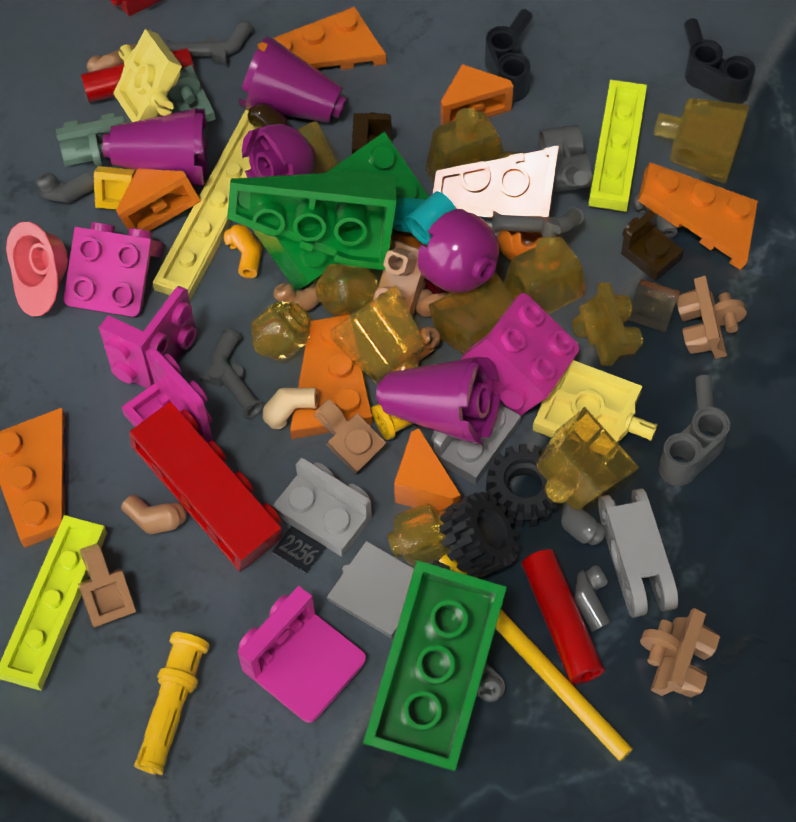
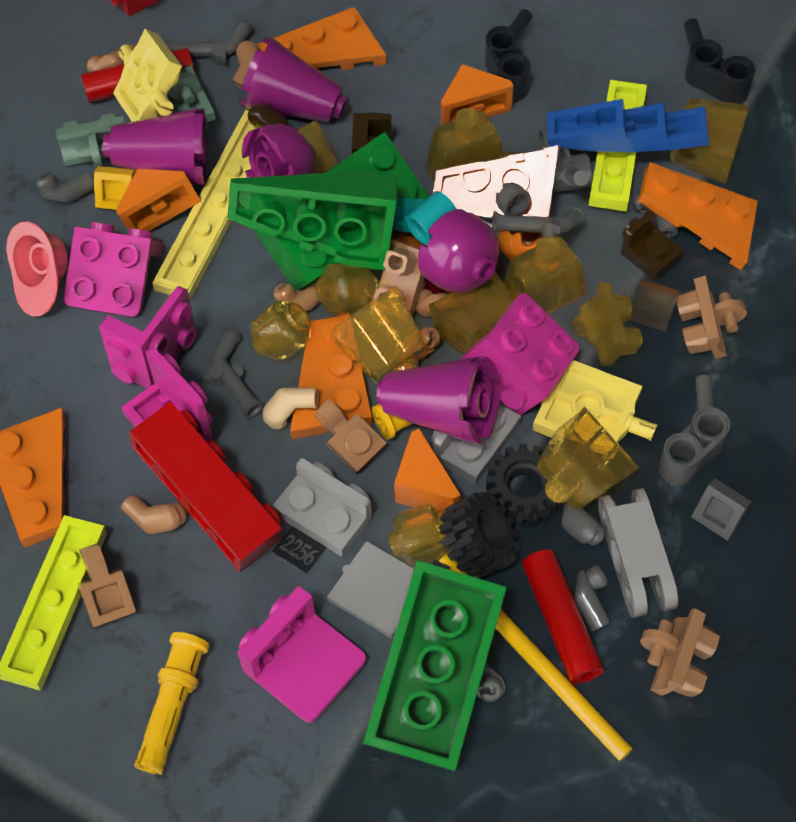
(242, 238): light orange arm -> none
(245, 53): none -> medium nougat arm
(520, 202): none -> dark grey hinge
(617, 129): none -> blue slope
(721, 509): none -> dark grey tile

